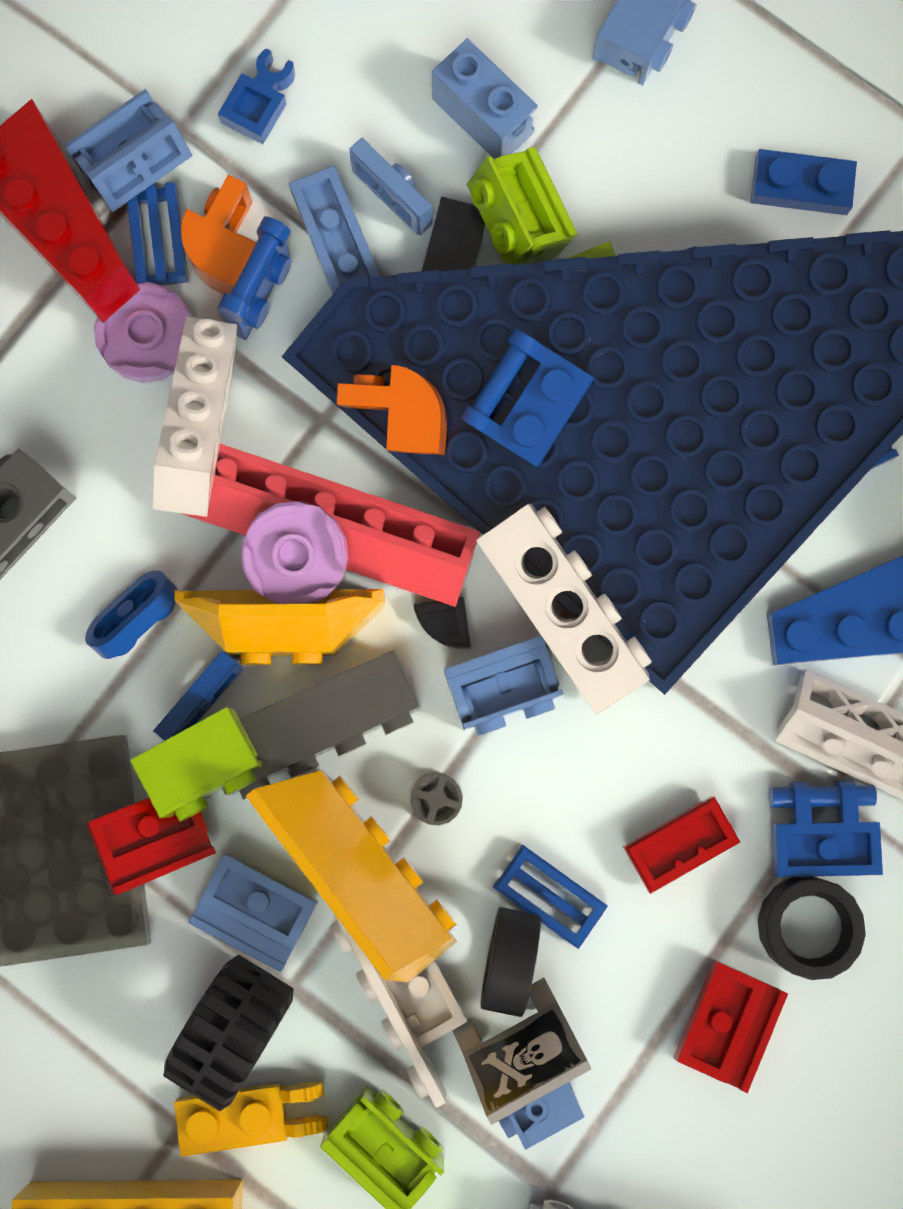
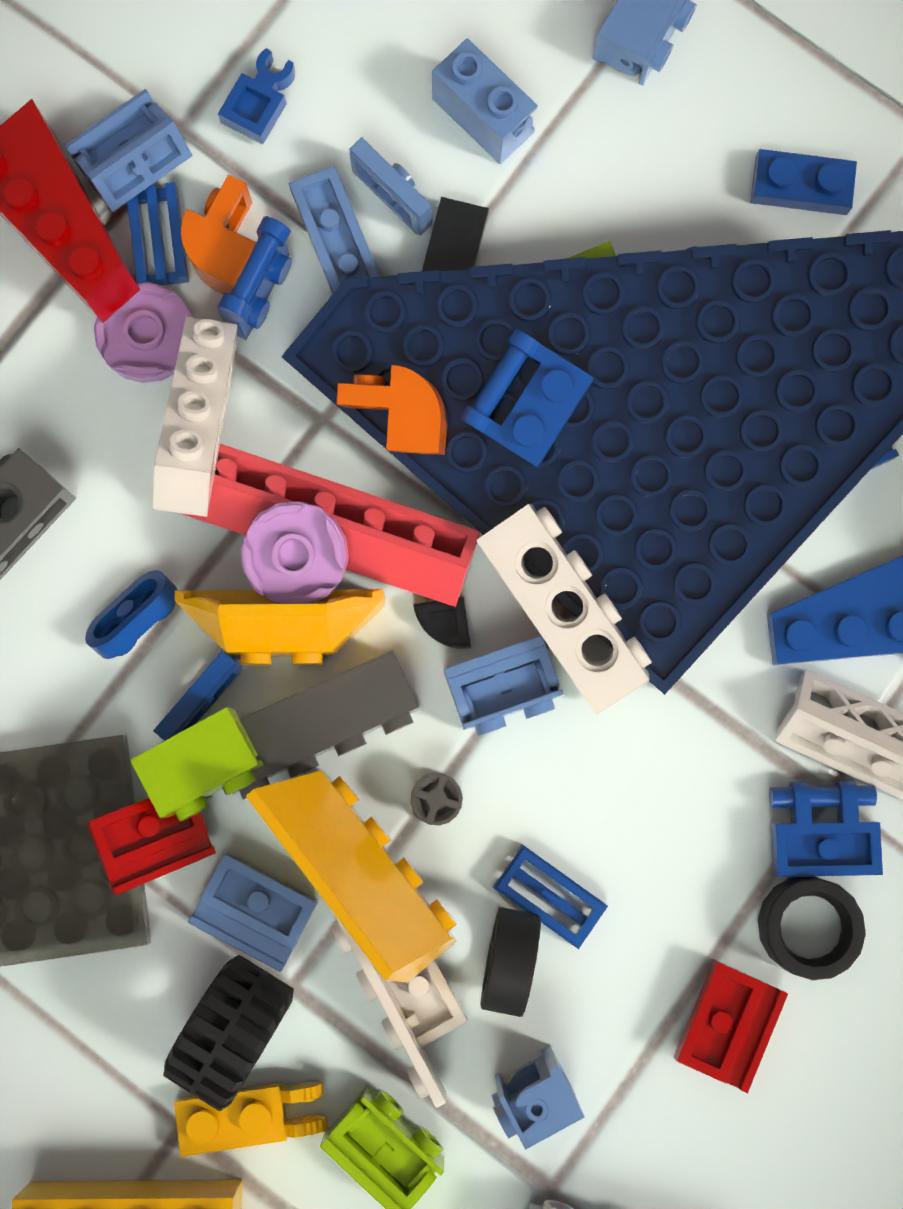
(521, 208): lime hinge -> none
(523, 1059): flag -> none
(681, 844): red plate -> none

